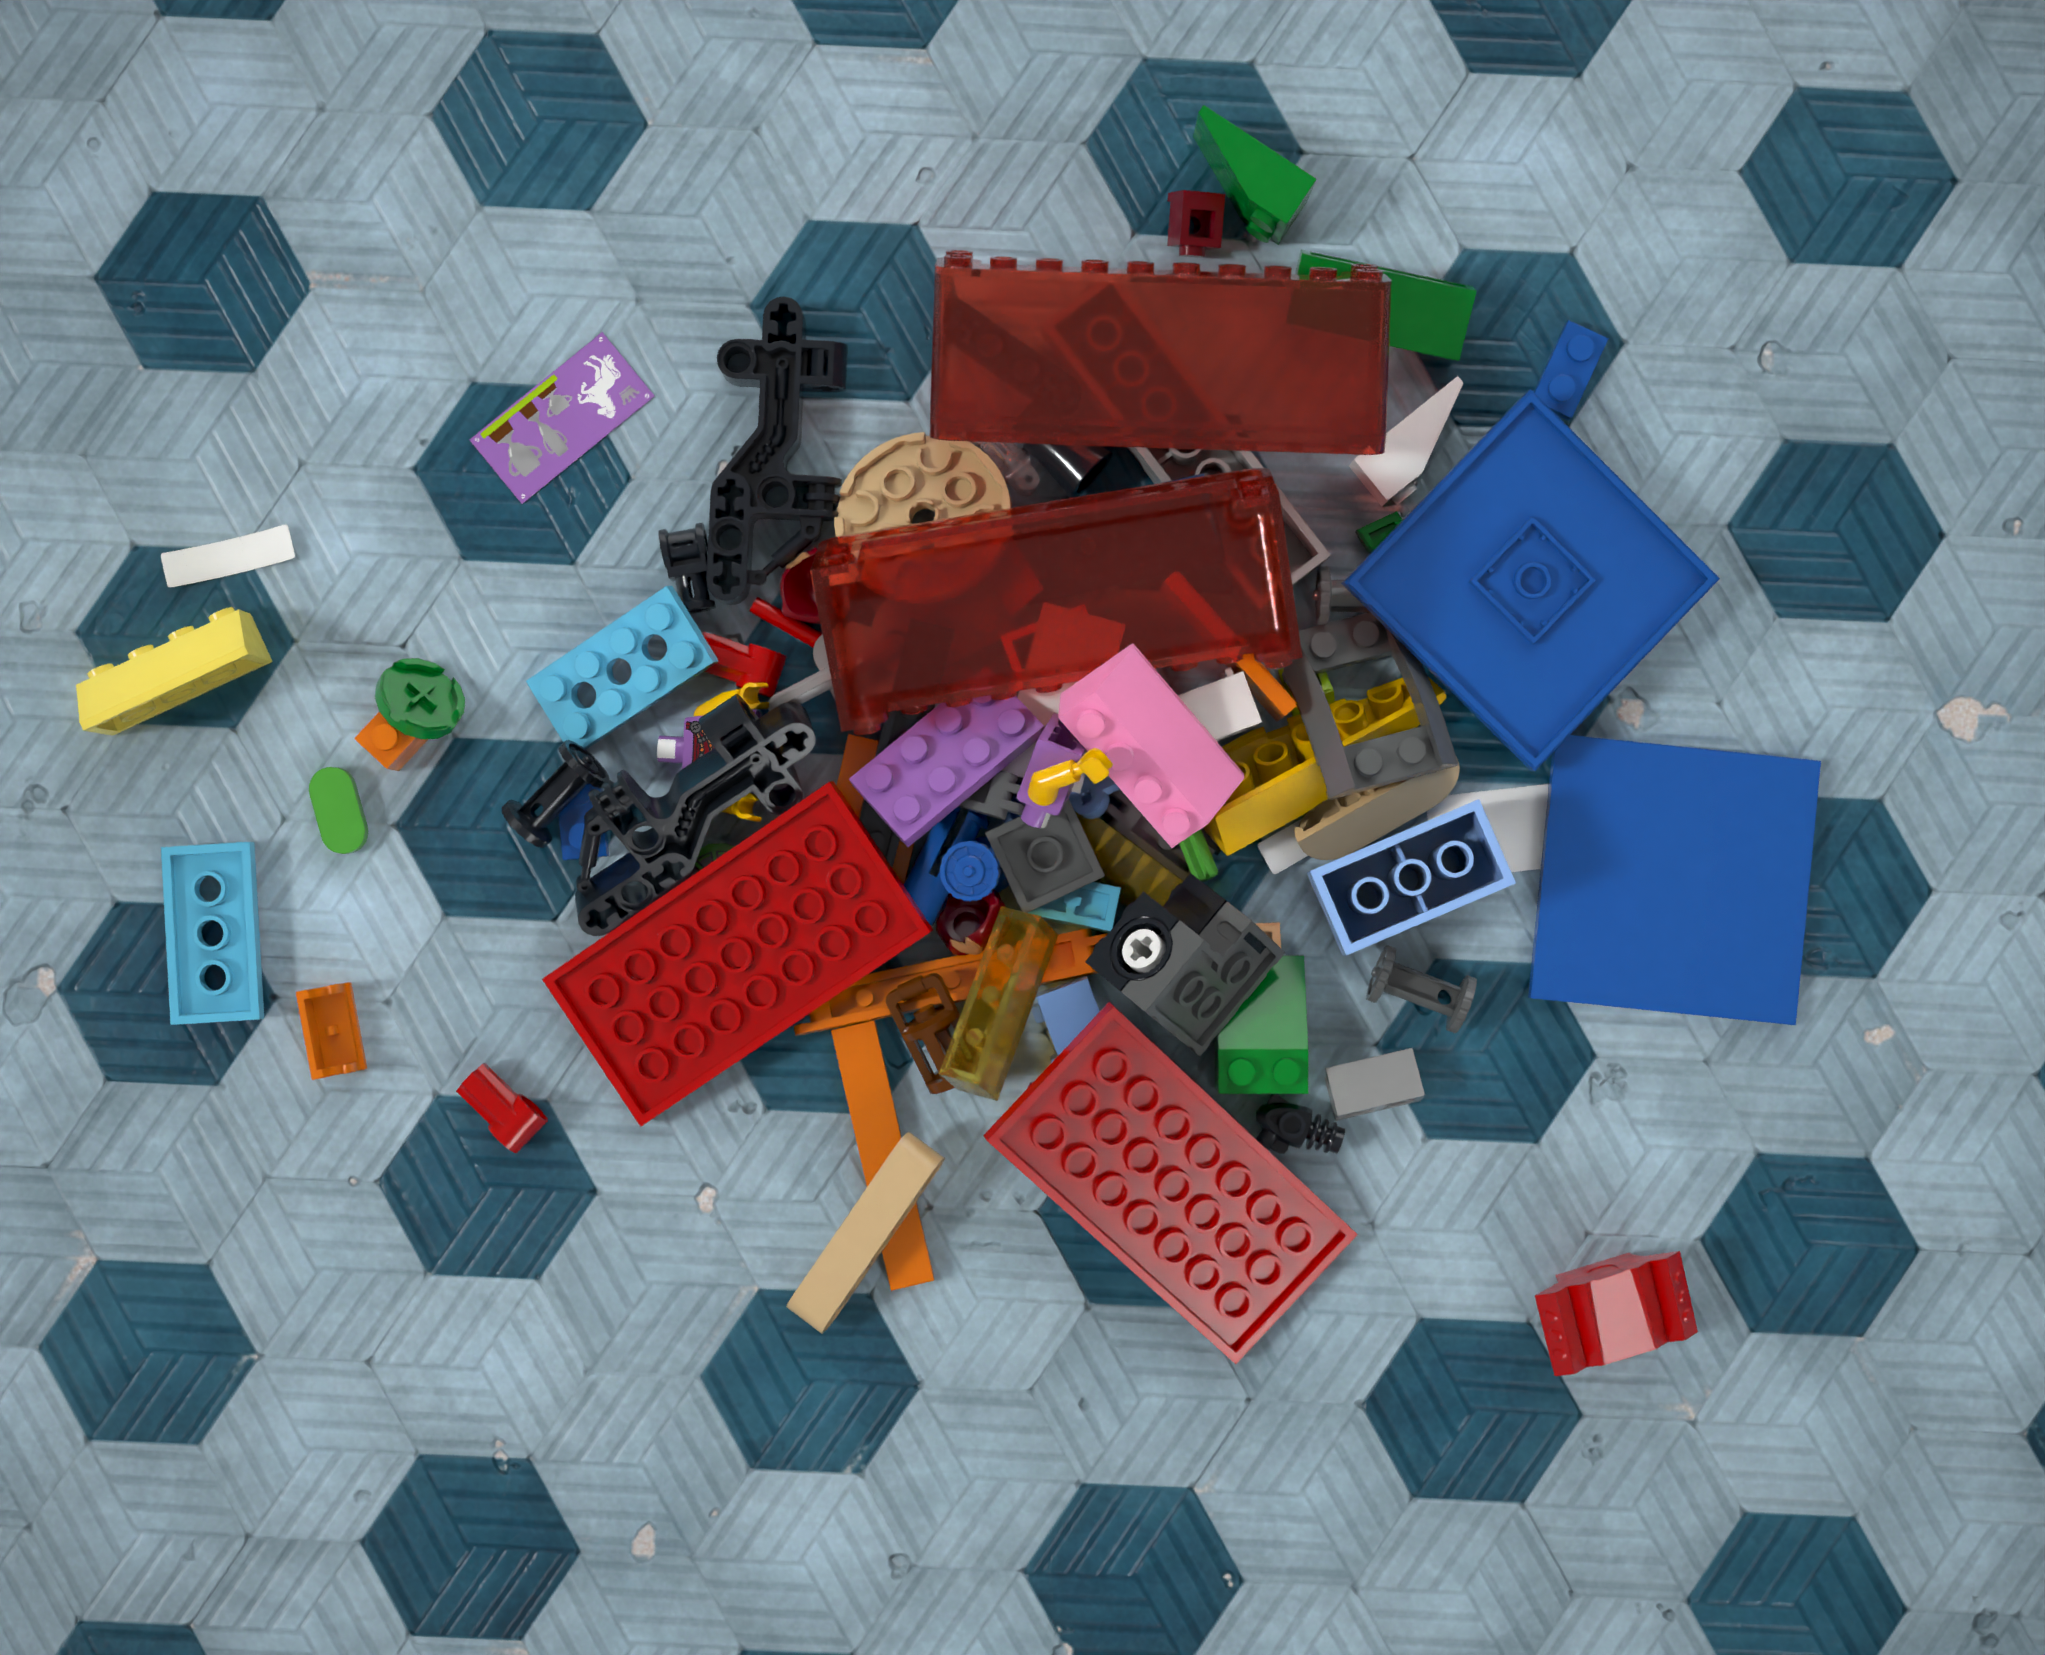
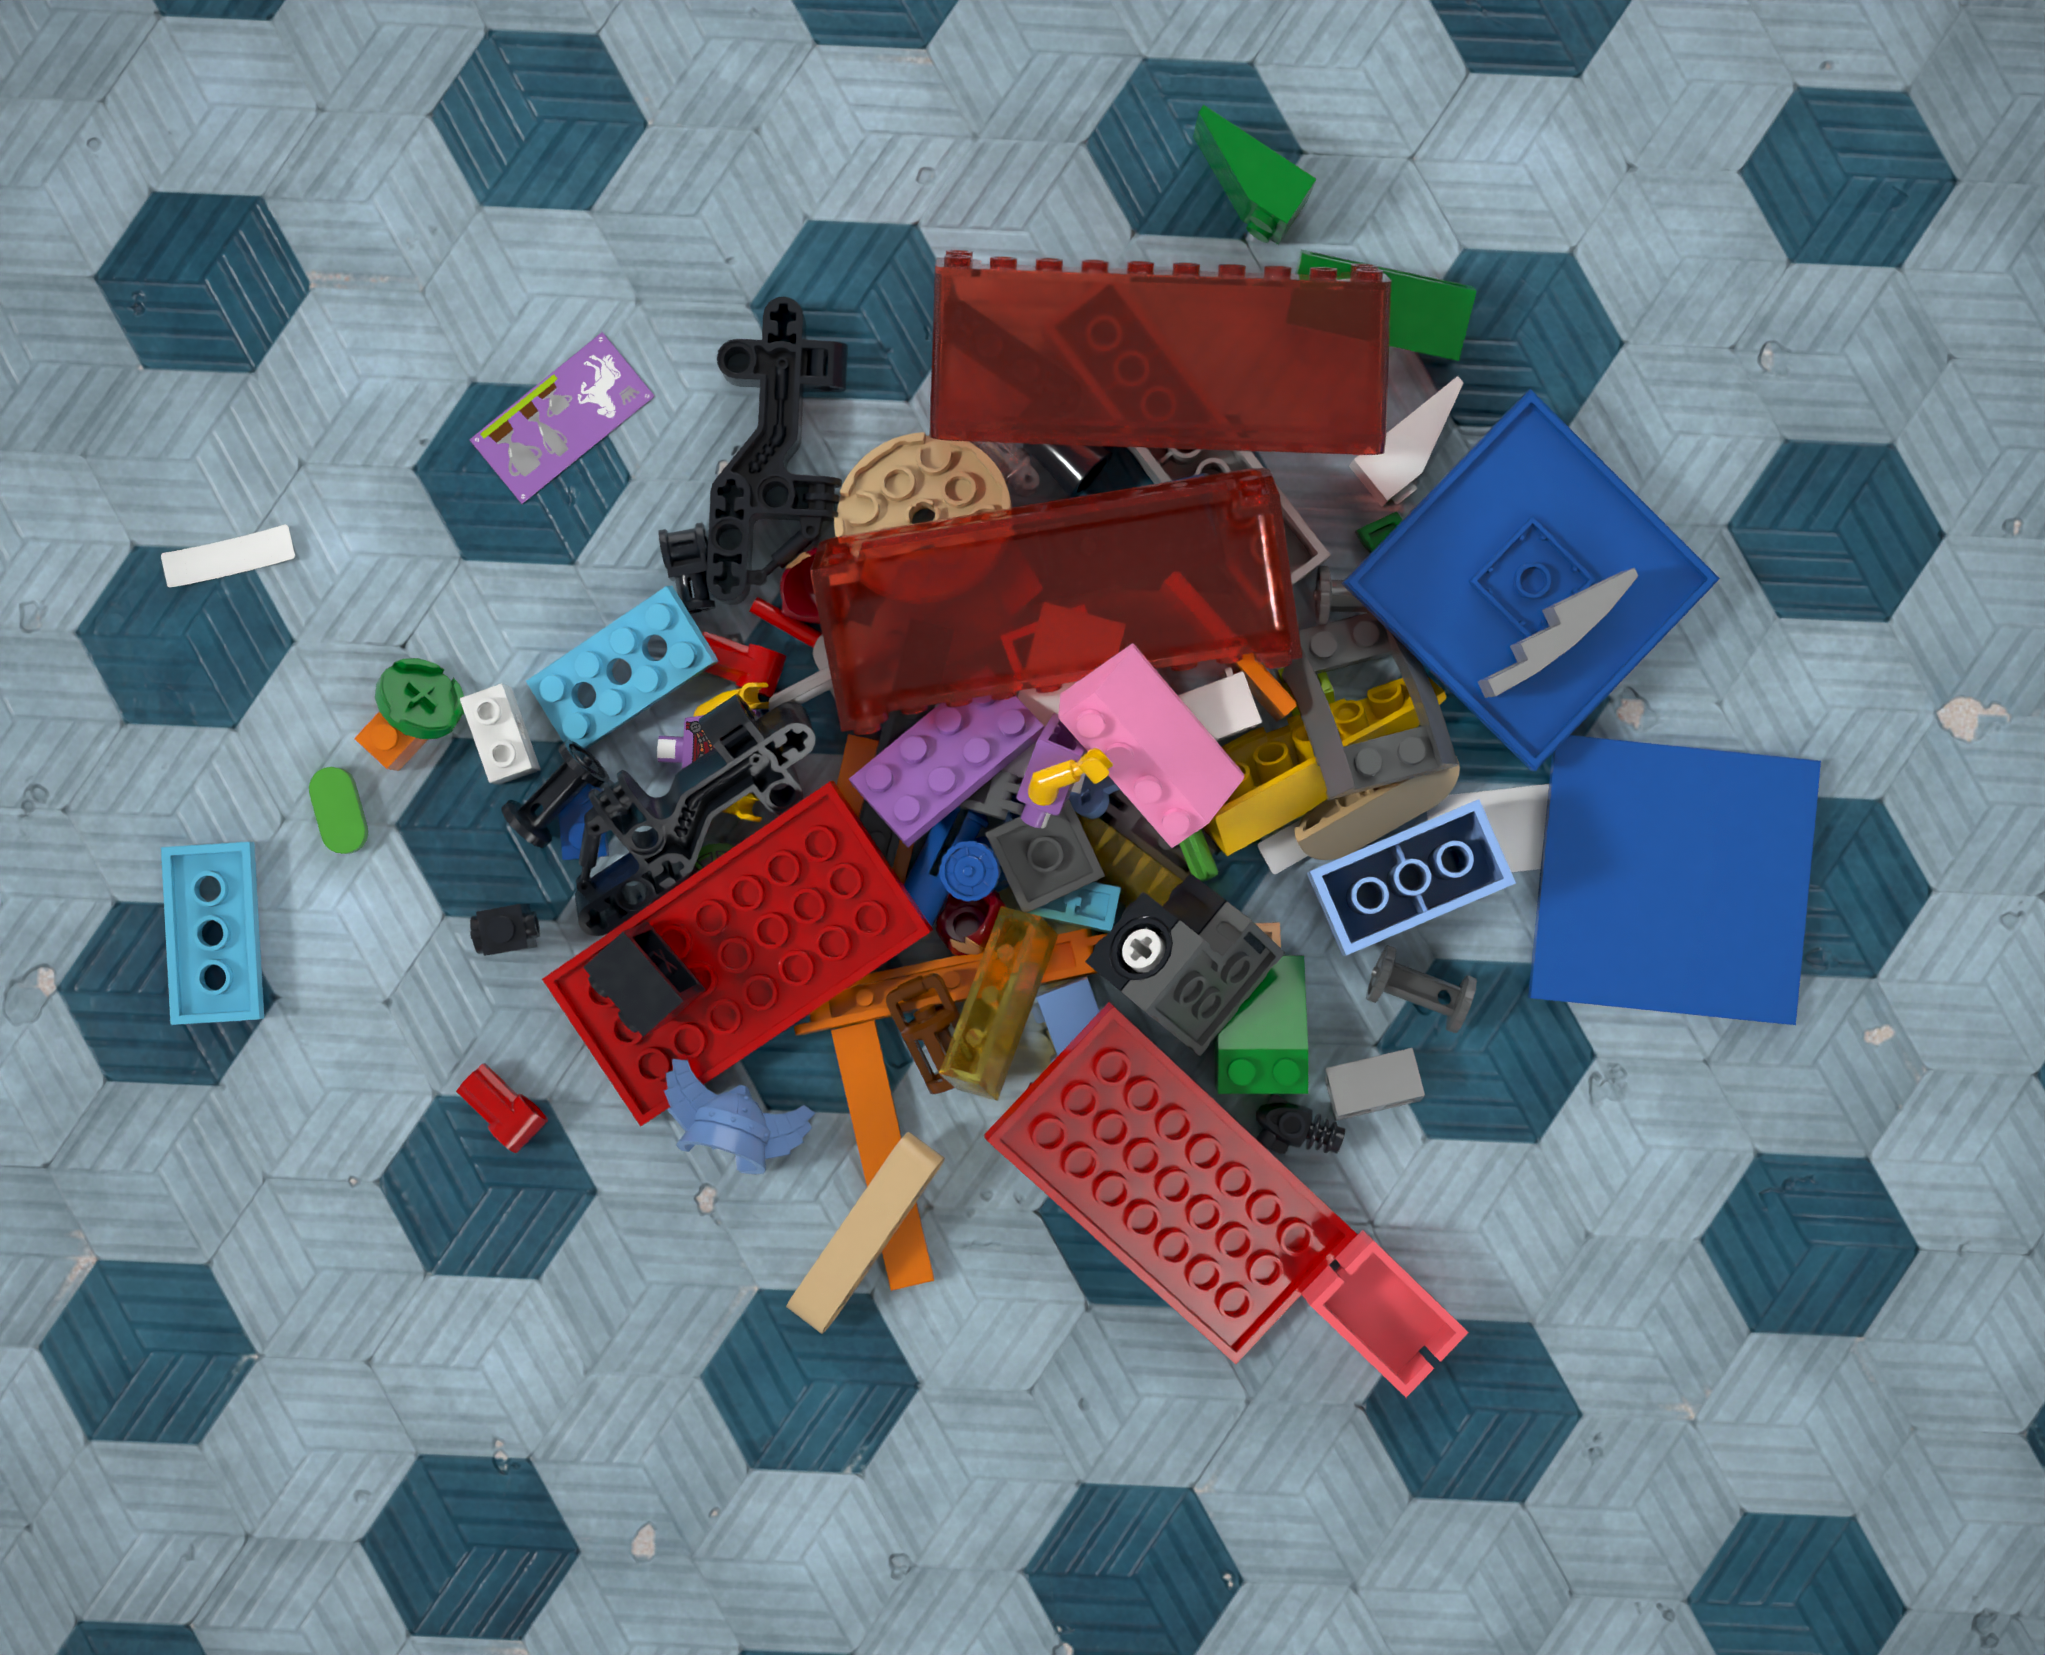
(170, 673): light yellow slope -> none
(331, 1030): orange hinge -> none
(500, 734): none -> white brick
(504, 929): none -> black brick
(643, 979): none -> black brick
(731, 1121): none -> medium blue helmet
(1206, 212): dark red brick -> none
(1383, 1313): none -> coral piece
(1567, 623): none -> light grey slope
(1569, 369): blue plate -> none
(1615, 1310): red slope -> none

